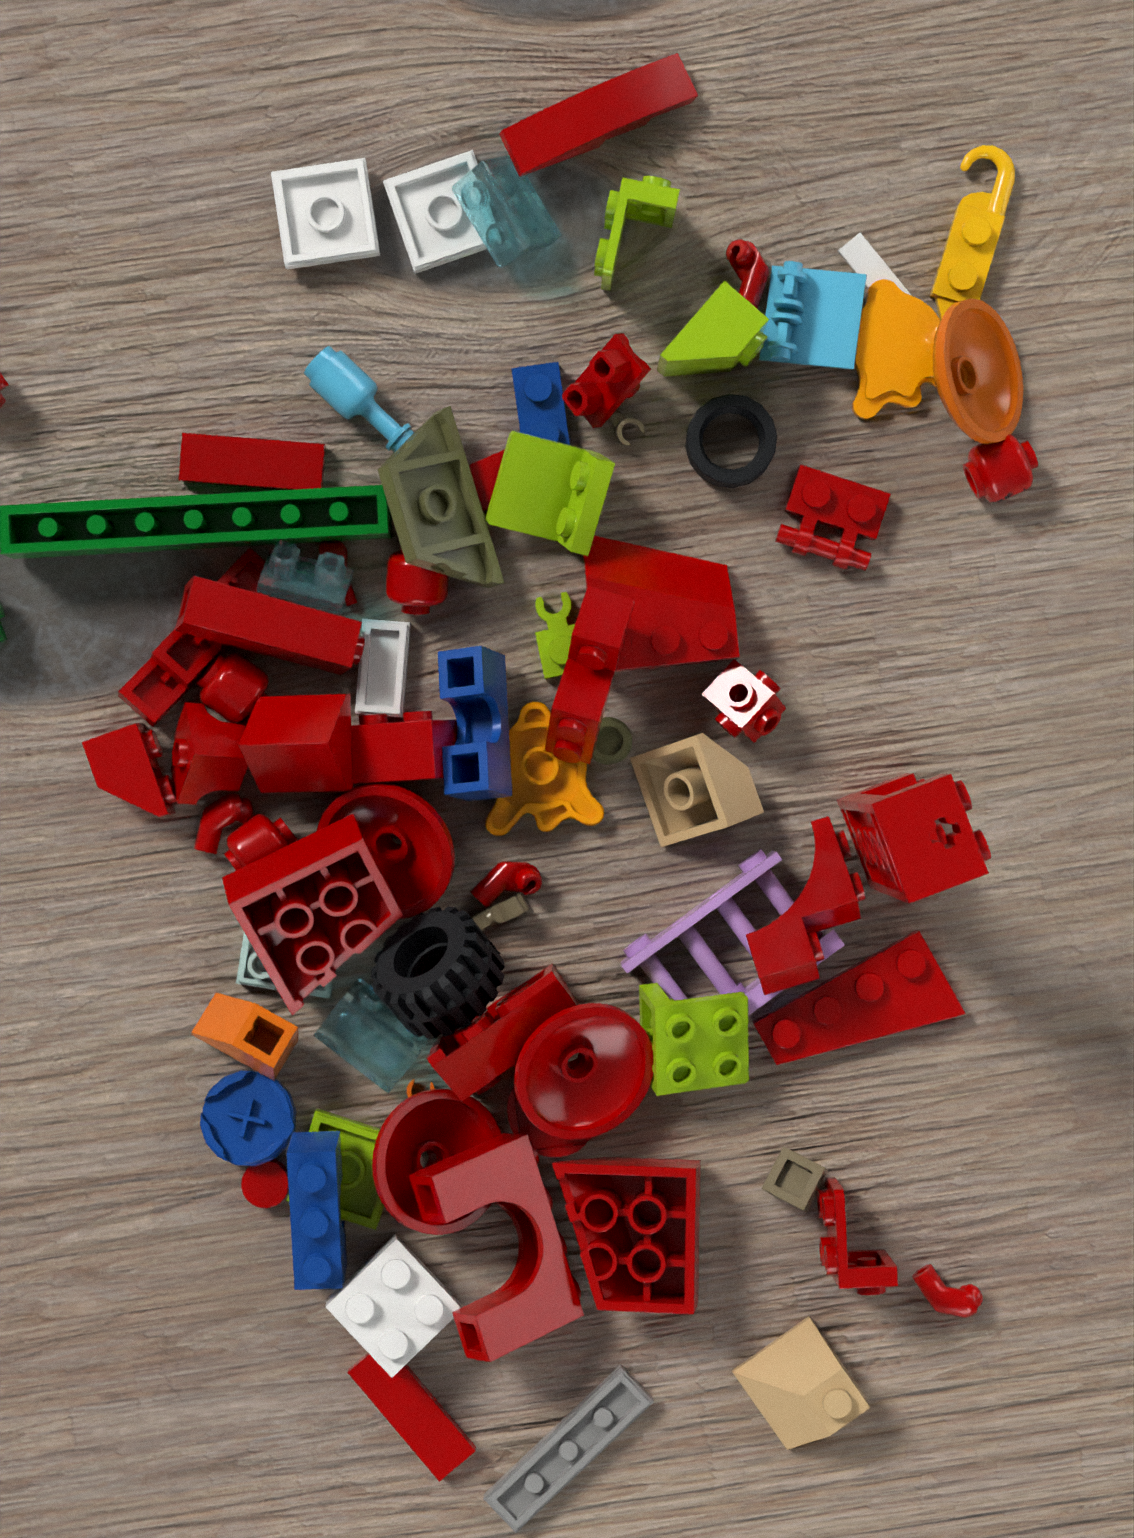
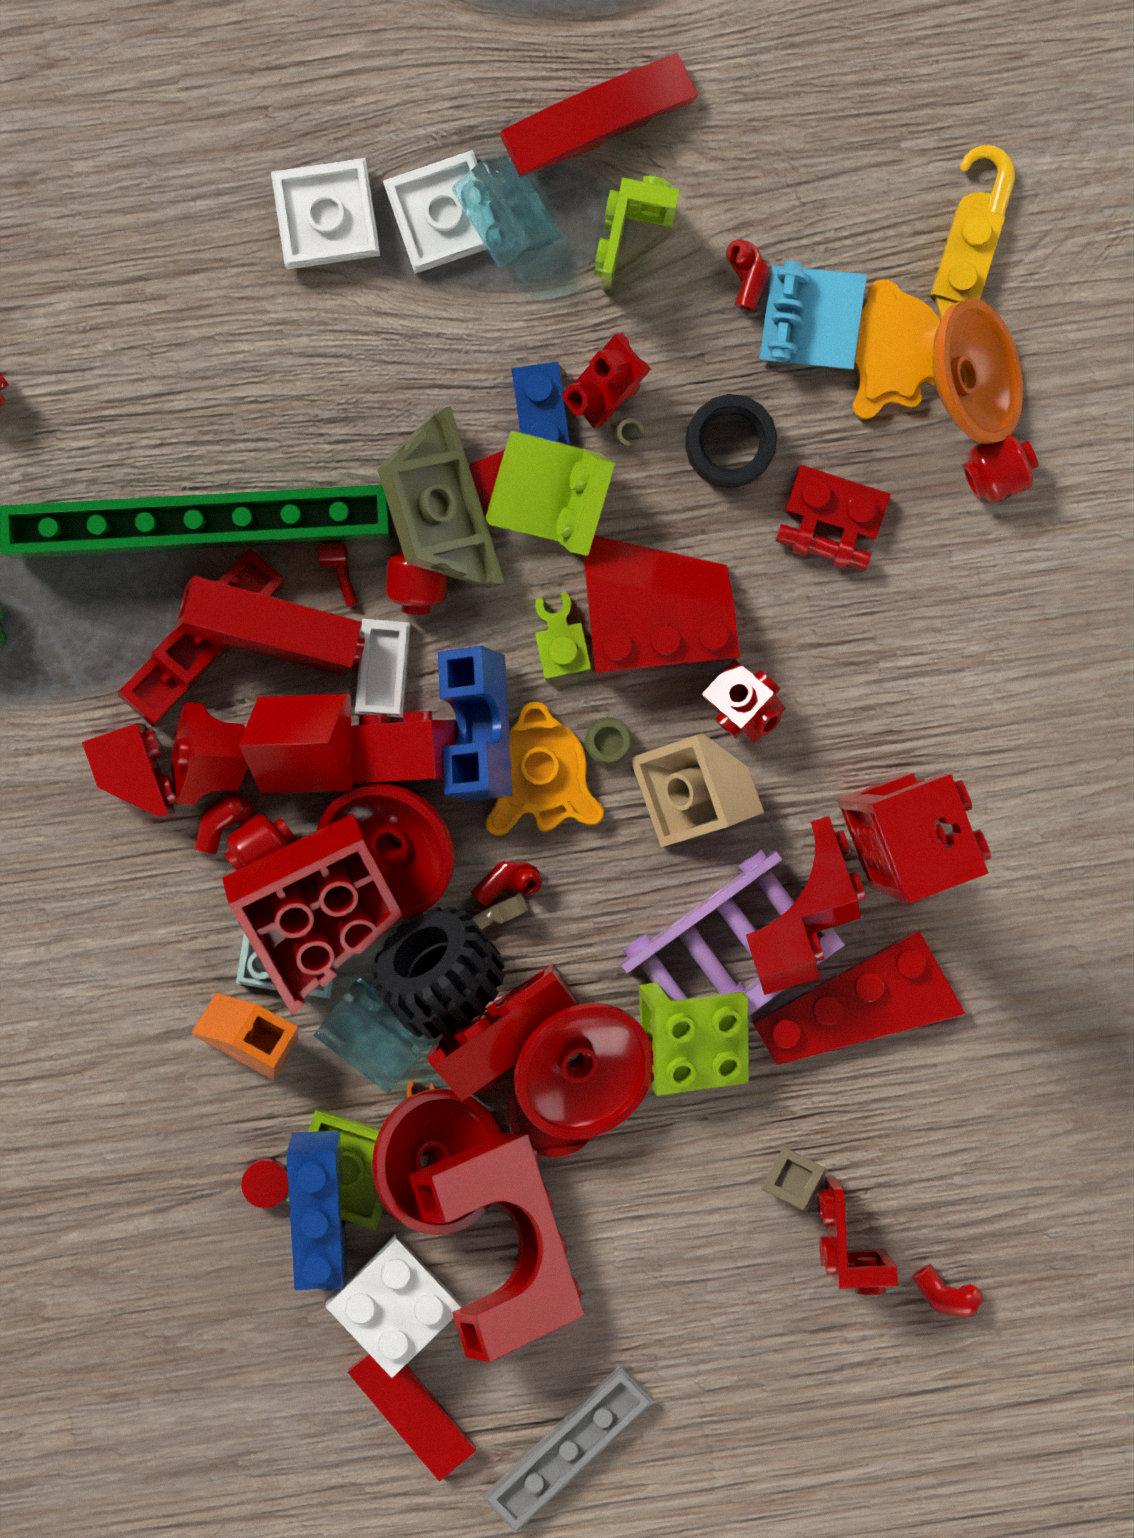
(232, 687): red head -> none
(248, 1118): blue tile -> none
(251, 462): red tile -> none
(305, 580): clear light blue hips -> none
(352, 394): medium azure piece -> none
(588, 675): red arch -> none
(636, 1230): red wedge -> none
(716, 337): lime slope -> none
(801, 1386): tan slope -> none
(865, 260): white window -> none

